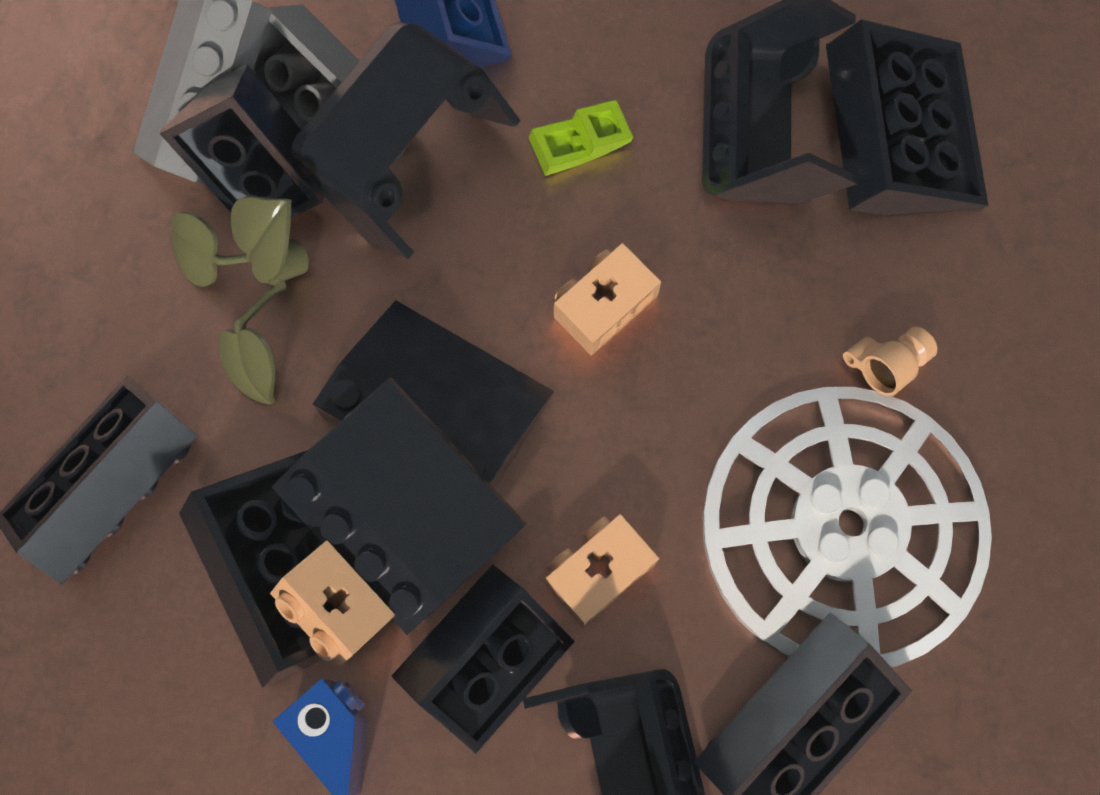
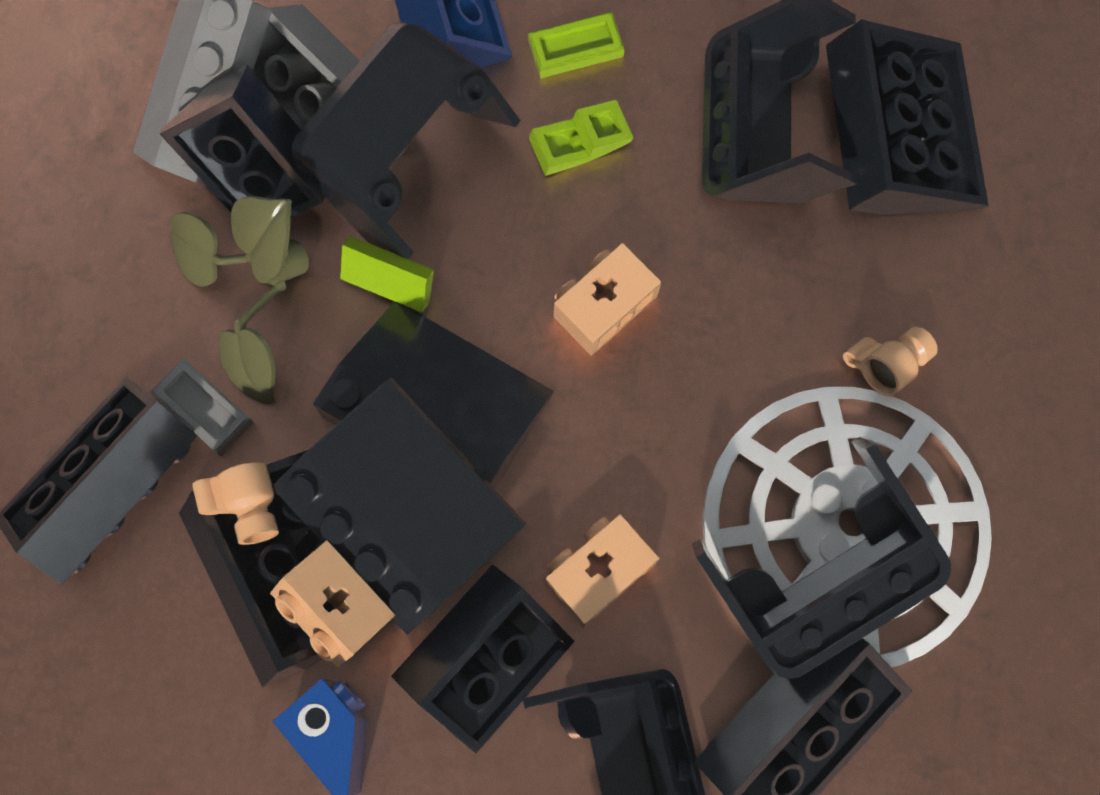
(201, 407): none -> light grey tile
(243, 492): none -> light nougat piece
(386, 274): none -> lime tile
(576, 45): none -> lime tile
(848, 595): none -> black windscreen

